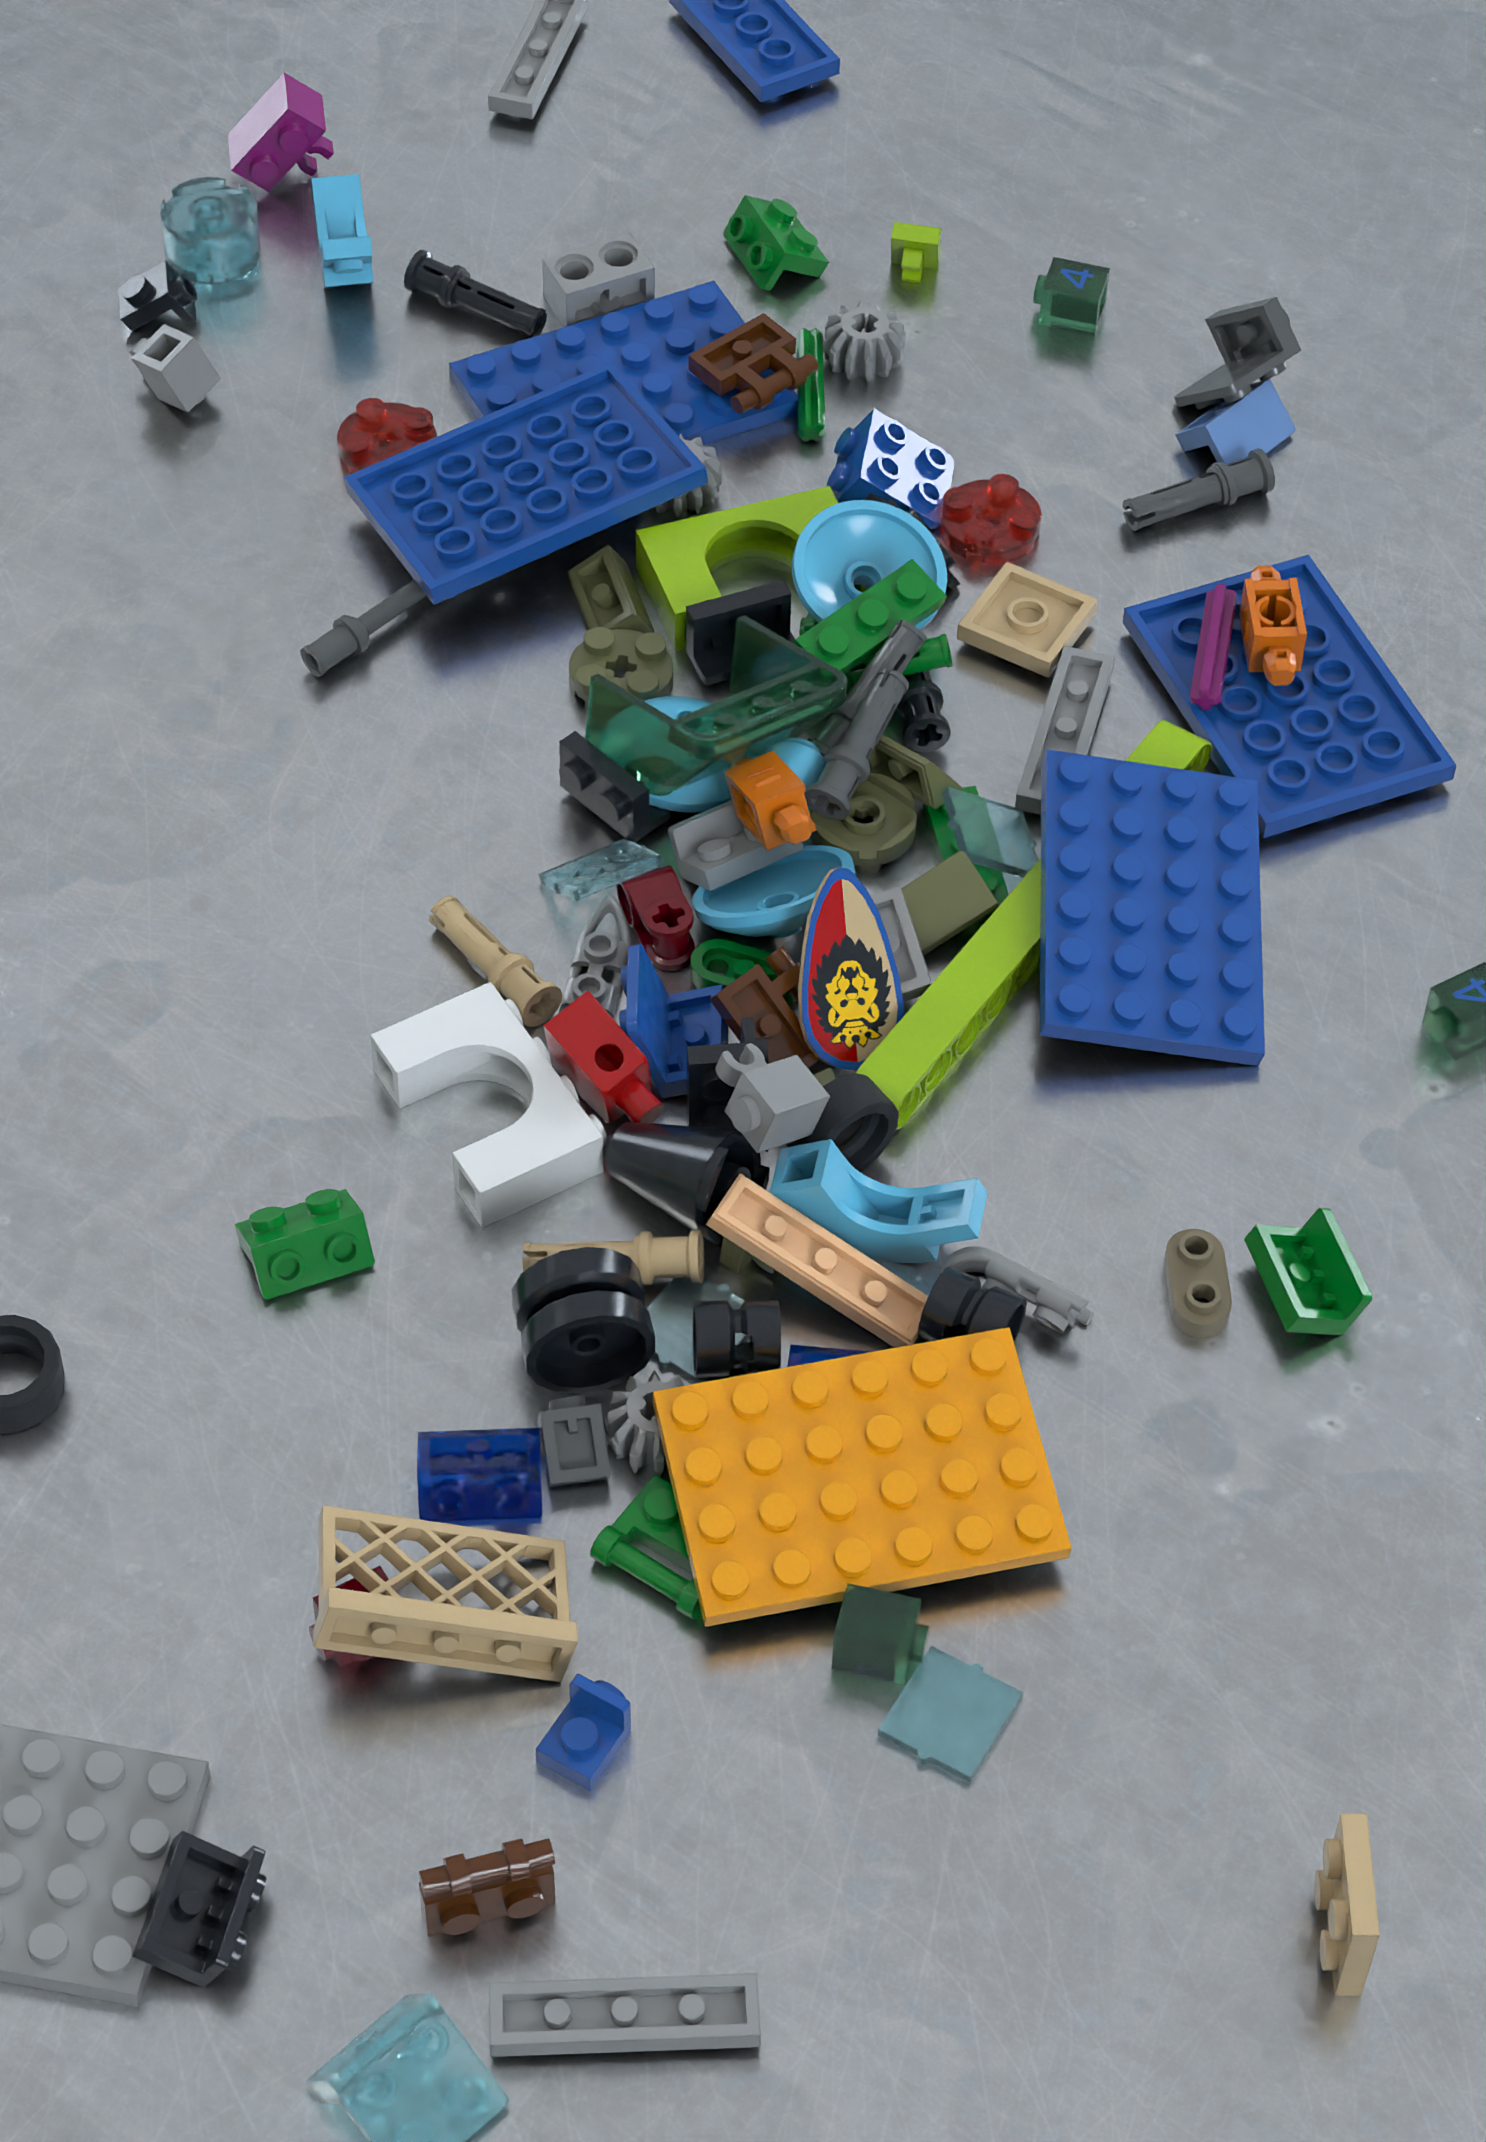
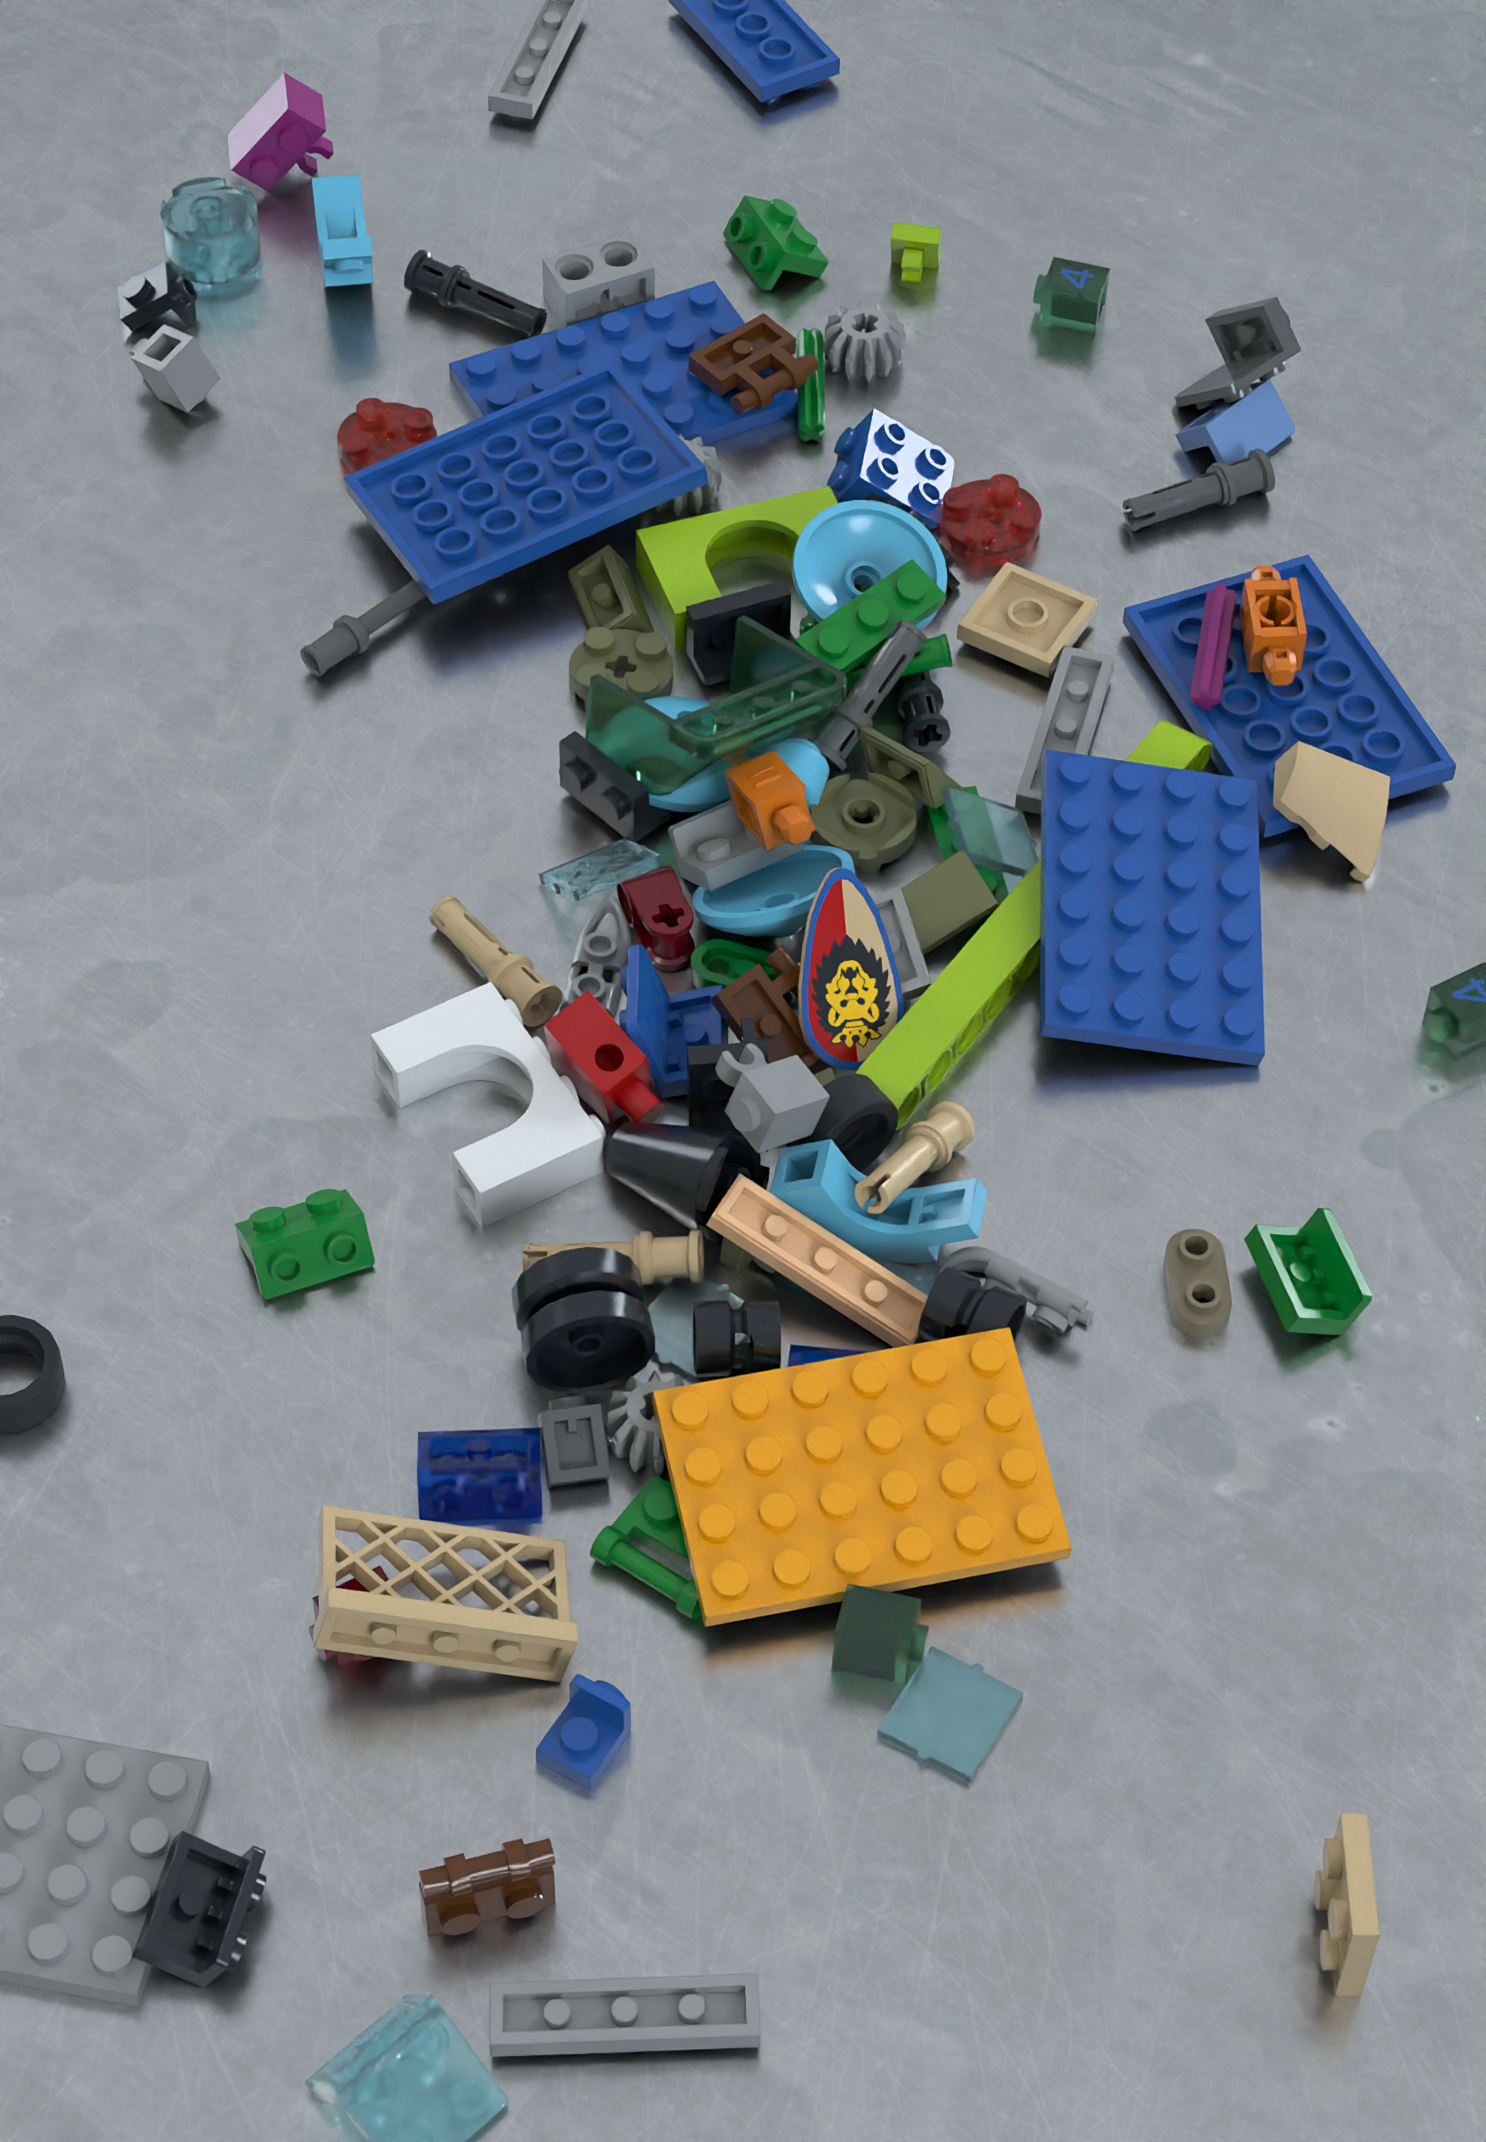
(848, 762): dark grey pin -> none
(924, 1148): none -> tan pin
(1333, 803): none -> tan slope

